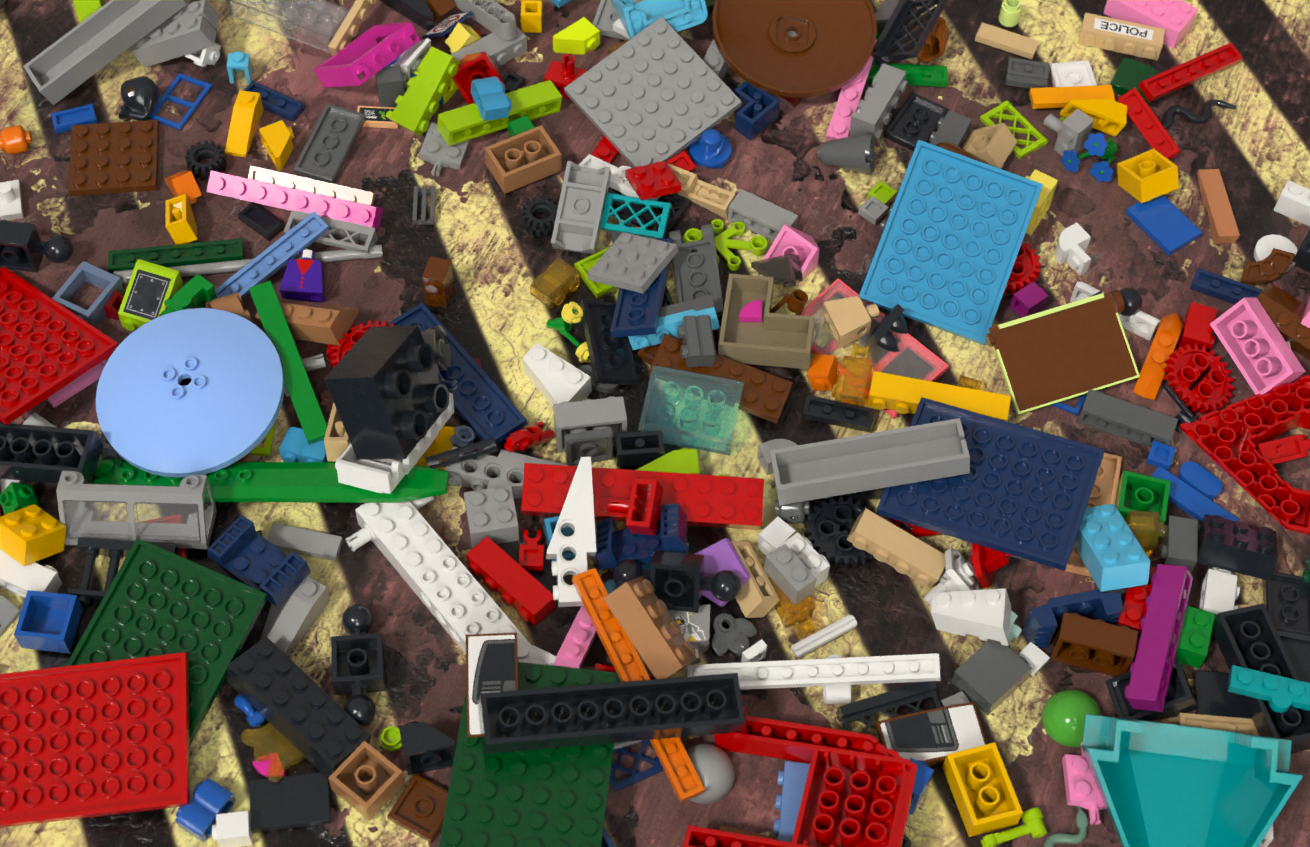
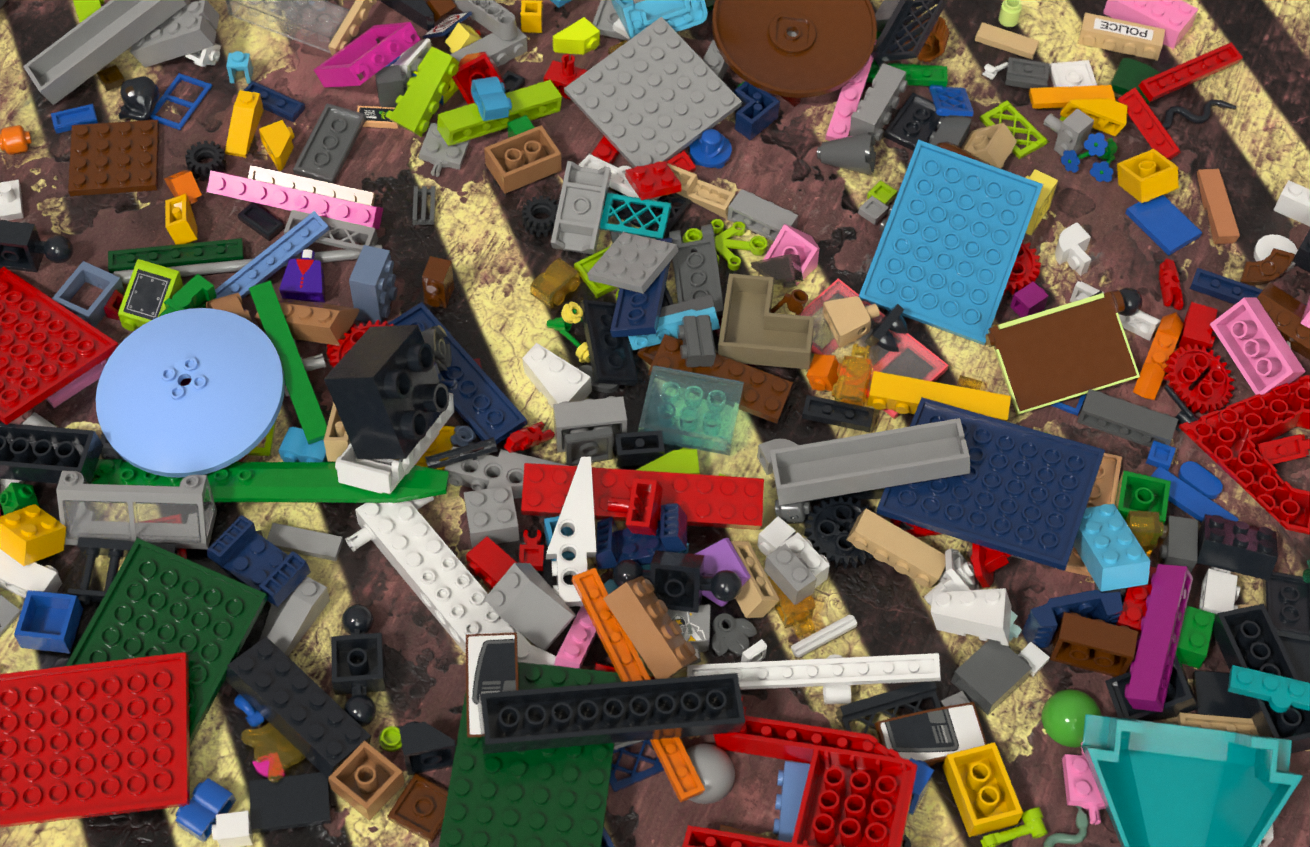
(111, 77): none -> dark brown plate
(373, 284): none -> sand blue brick
(530, 605): none -> light grey slope
(751, 312): dark pink tile -> none
(944, 108): none -> blue window
(991, 71): none -> white hand
(1170, 284): none -> red hinge

